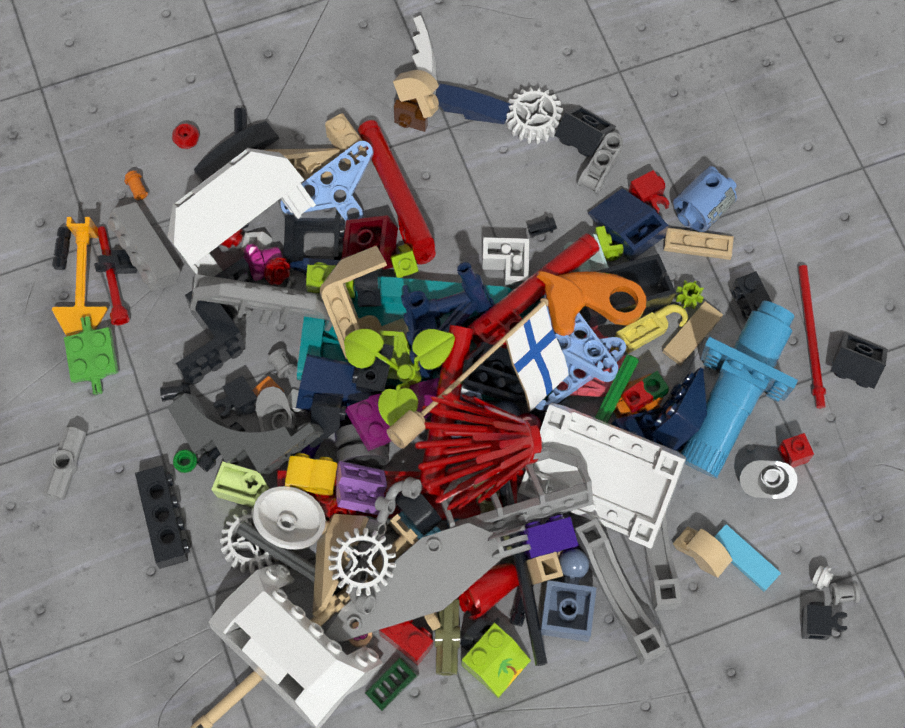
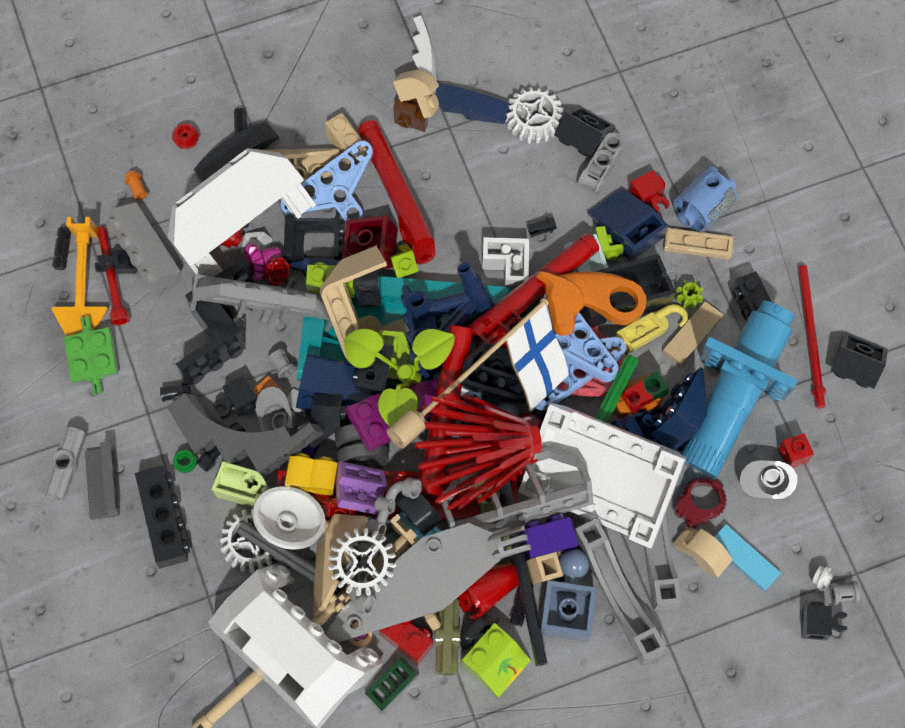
(102, 482): none -> dark grey panel
(693, 515): none -> dark red piece

